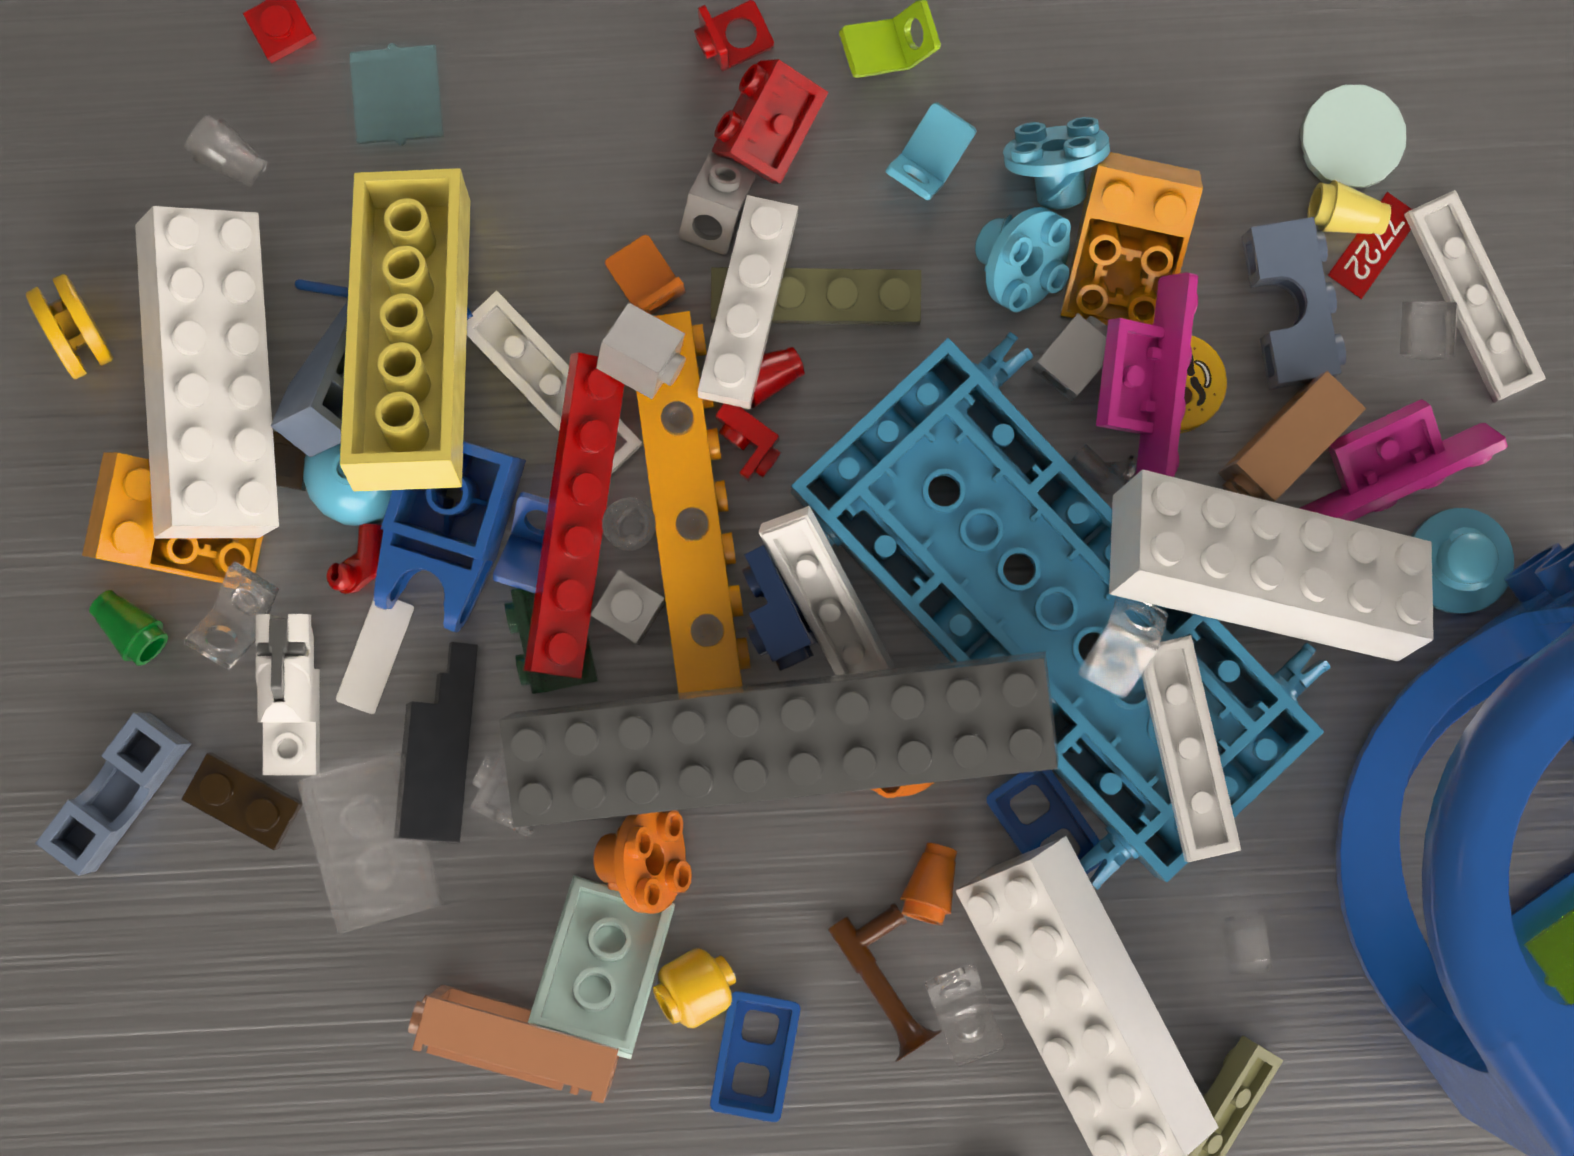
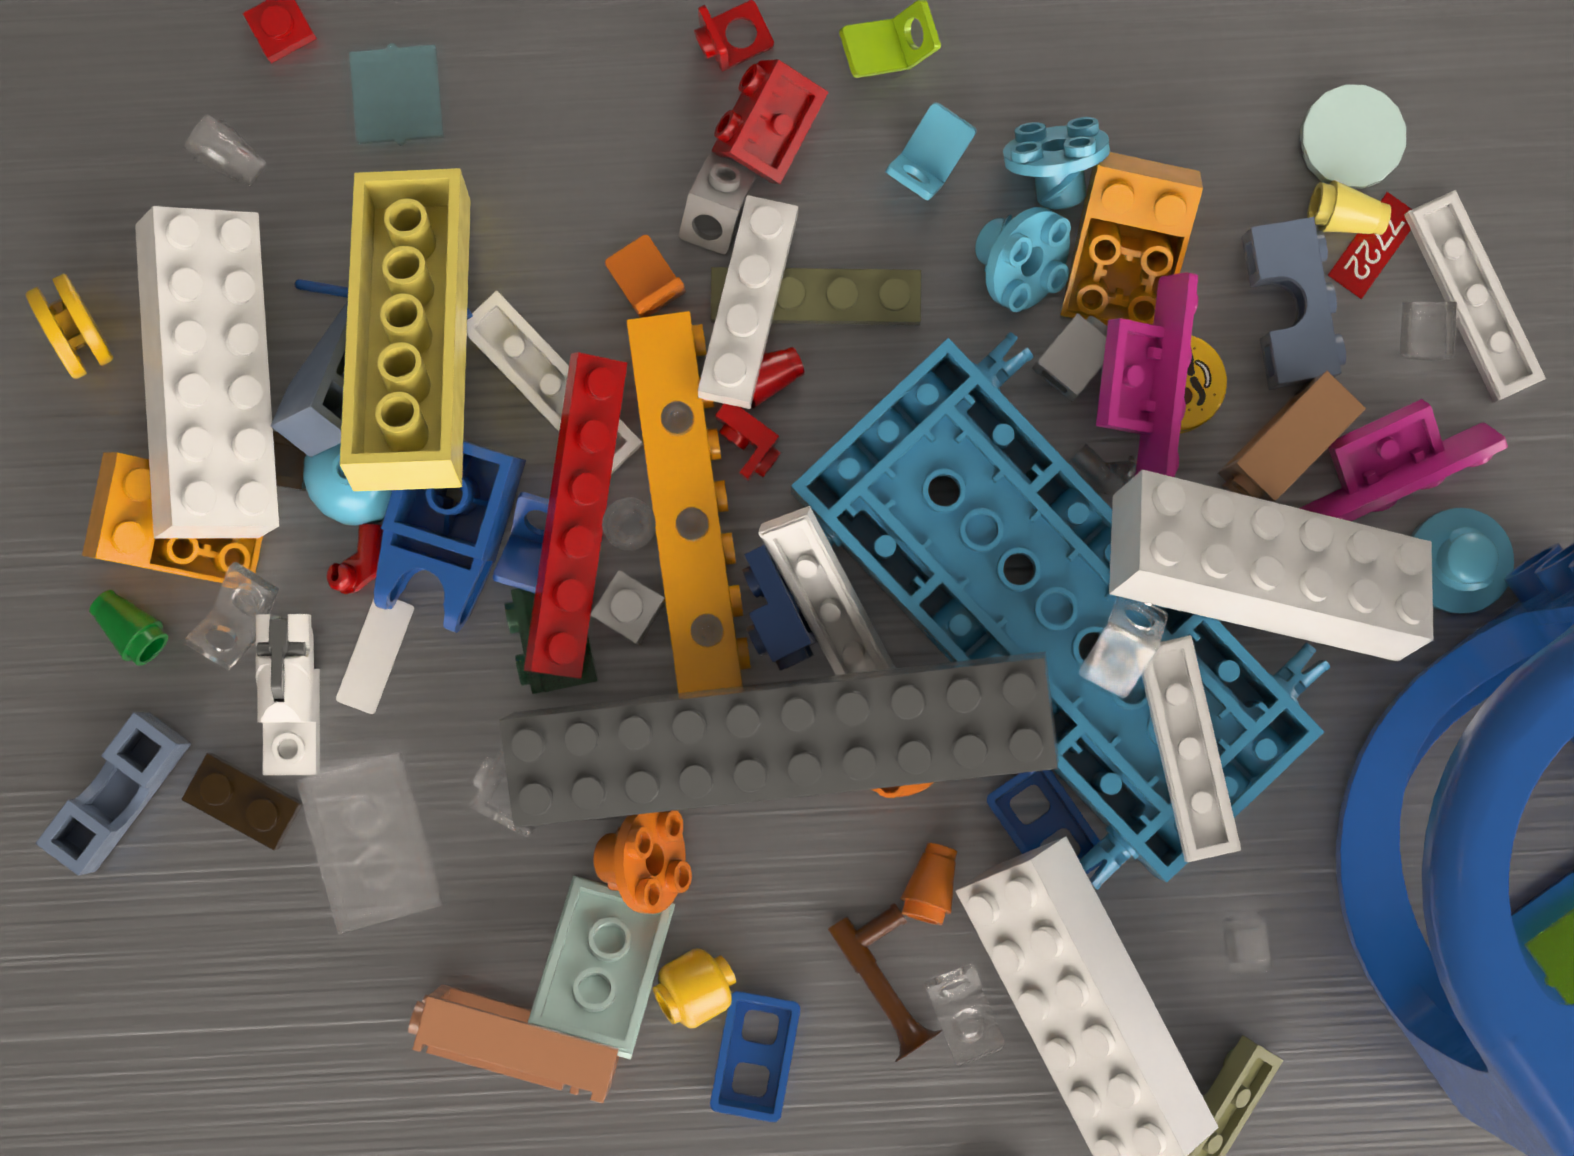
(437, 754): black piece -> none
(642, 351): light grey brick -> none

